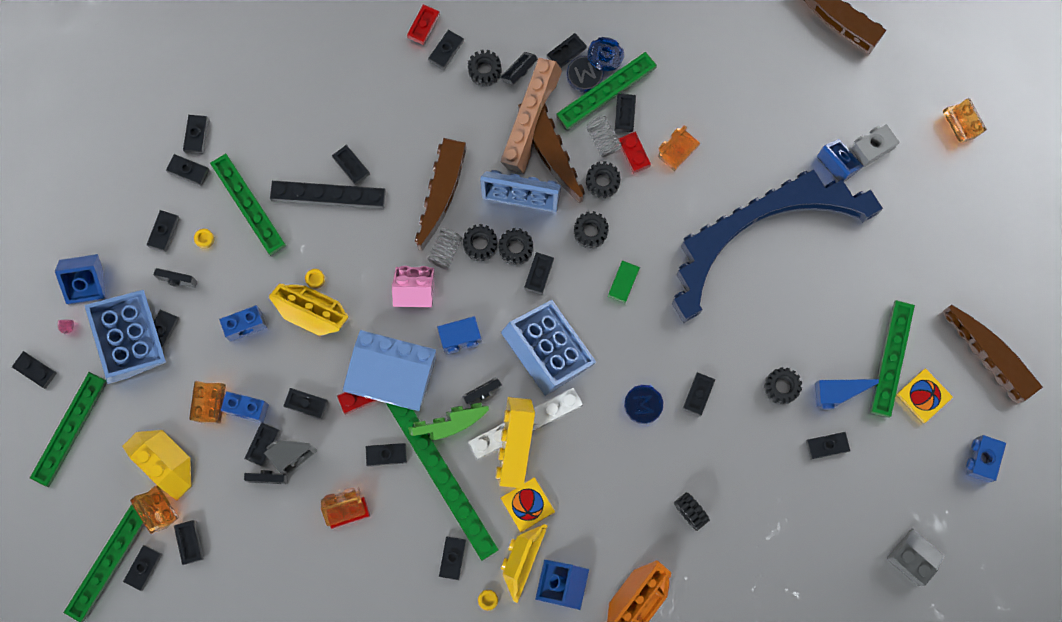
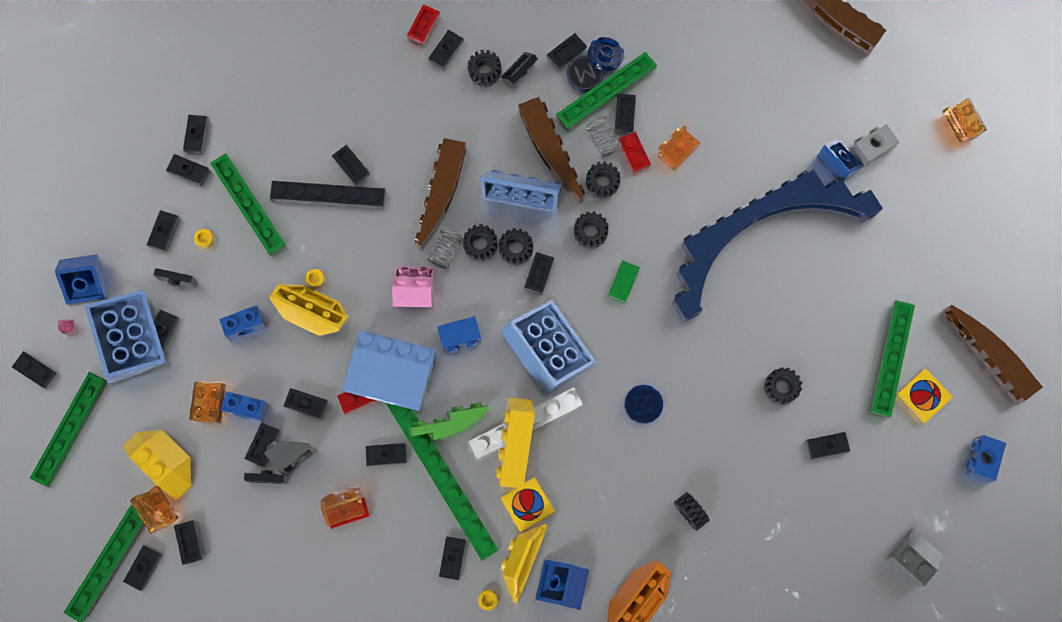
(482, 391): black plate -> none
(520, 141): nougat arch -> none
(698, 394): black plate -> none
(834, 392): blue slope -> none

